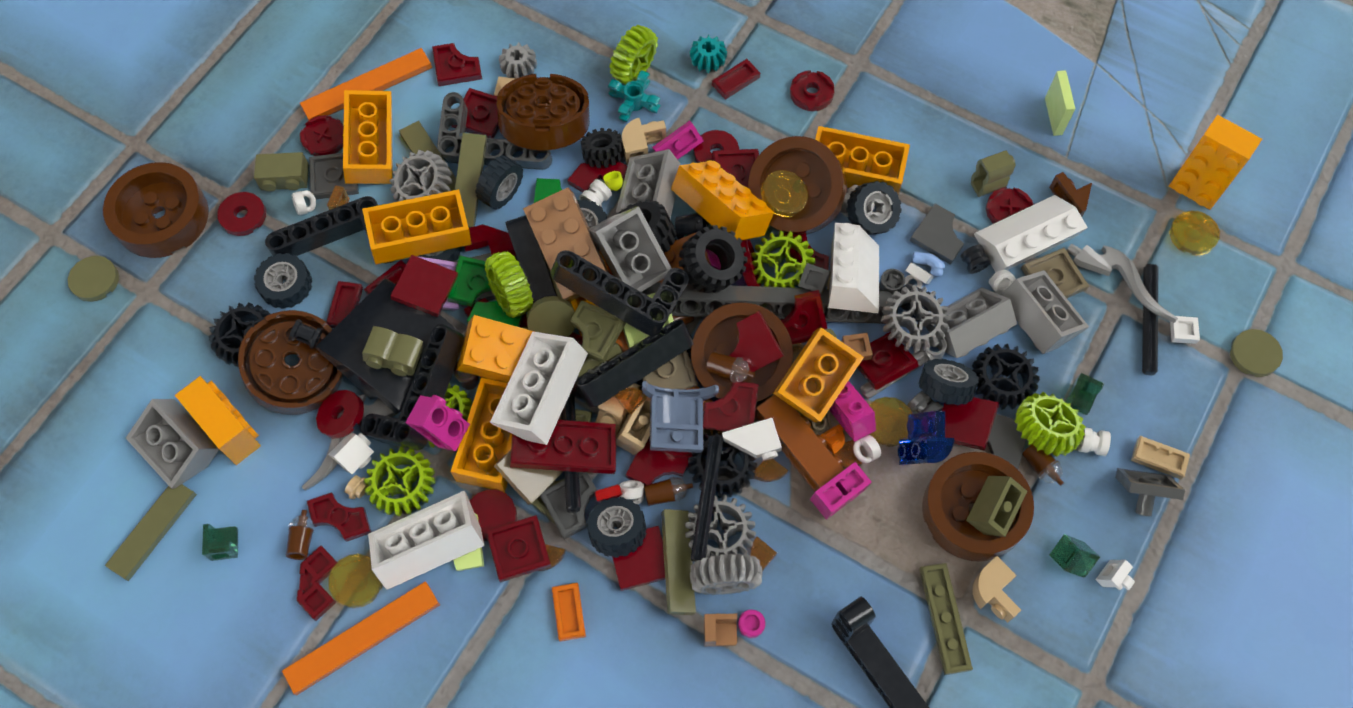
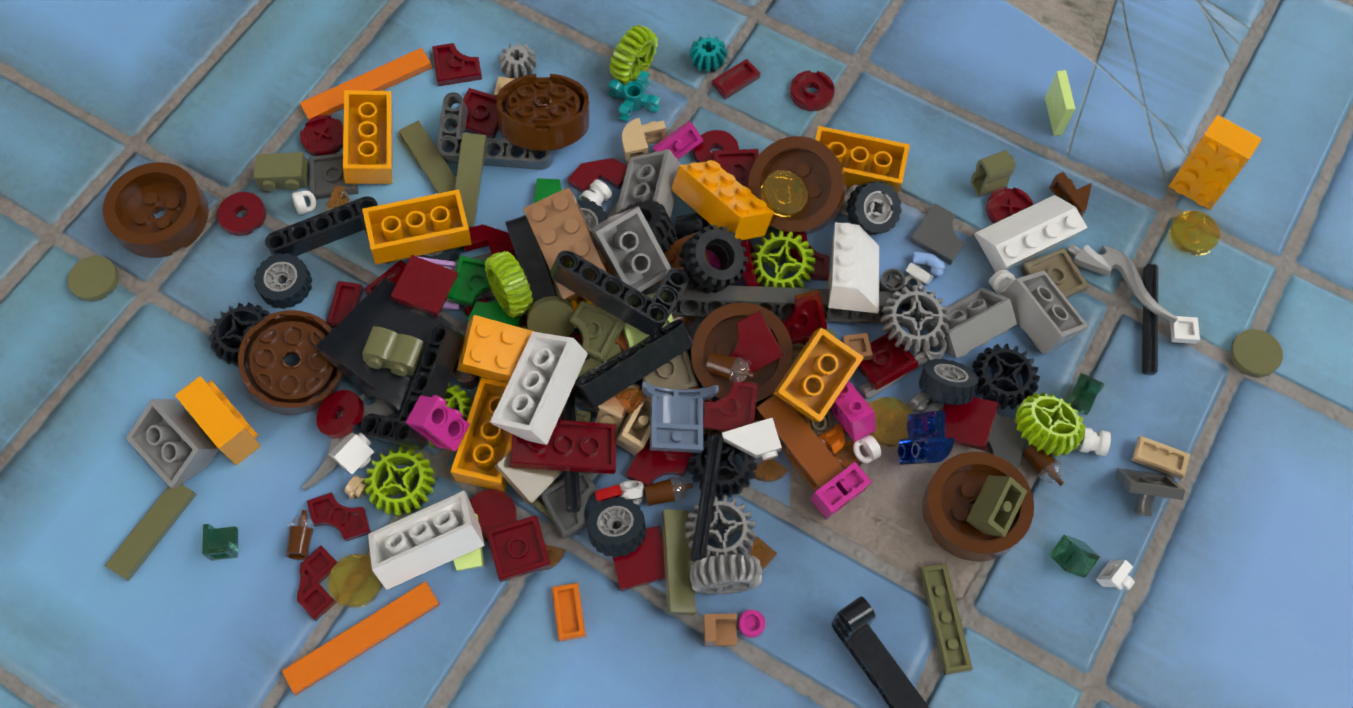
(305, 334): black bush -> none
(420, 176): light grey gear -> none
(499, 182): black wheel -> none
(602, 147): black tyre -> none
(613, 180): neon yellow hinge -> none
(814, 278): dark grey tile -> none
(975, 259): black wheel -> none
(989, 586): tan brick -> none

